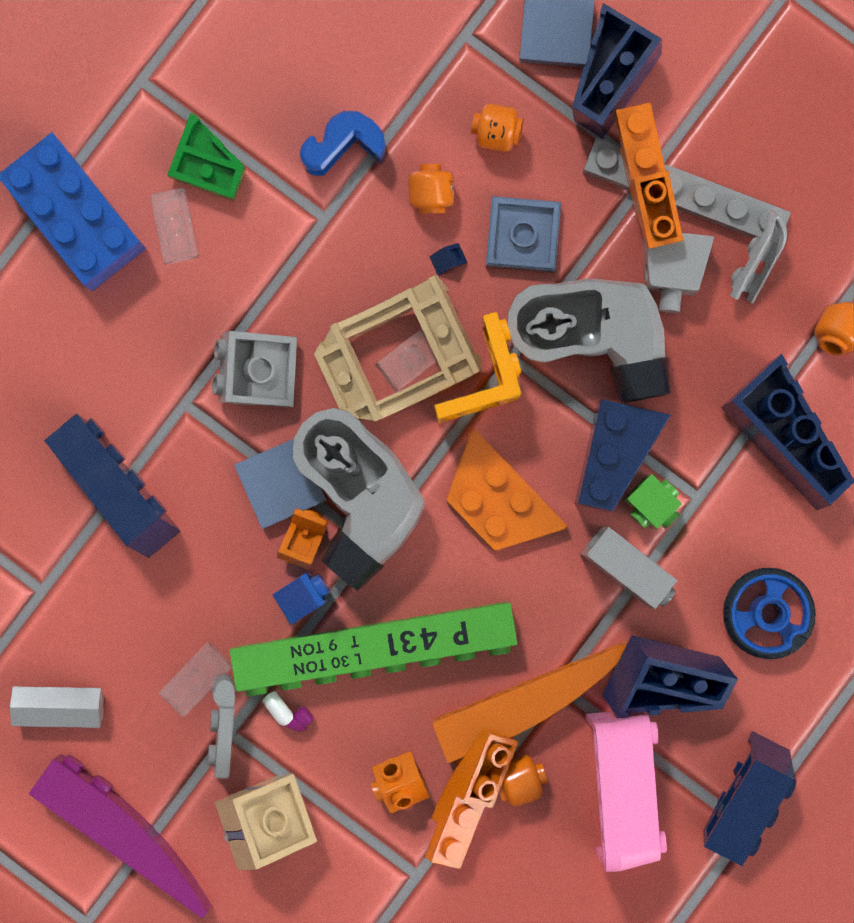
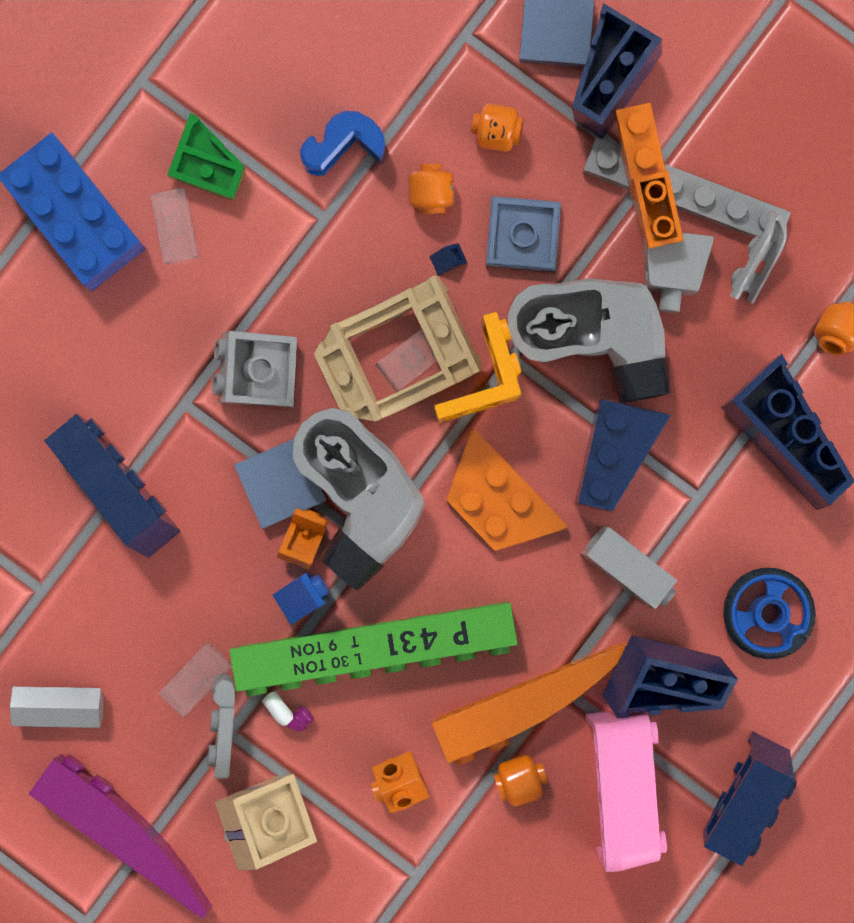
(468, 791): orange slope -> none
(654, 503): bright green brick -> none

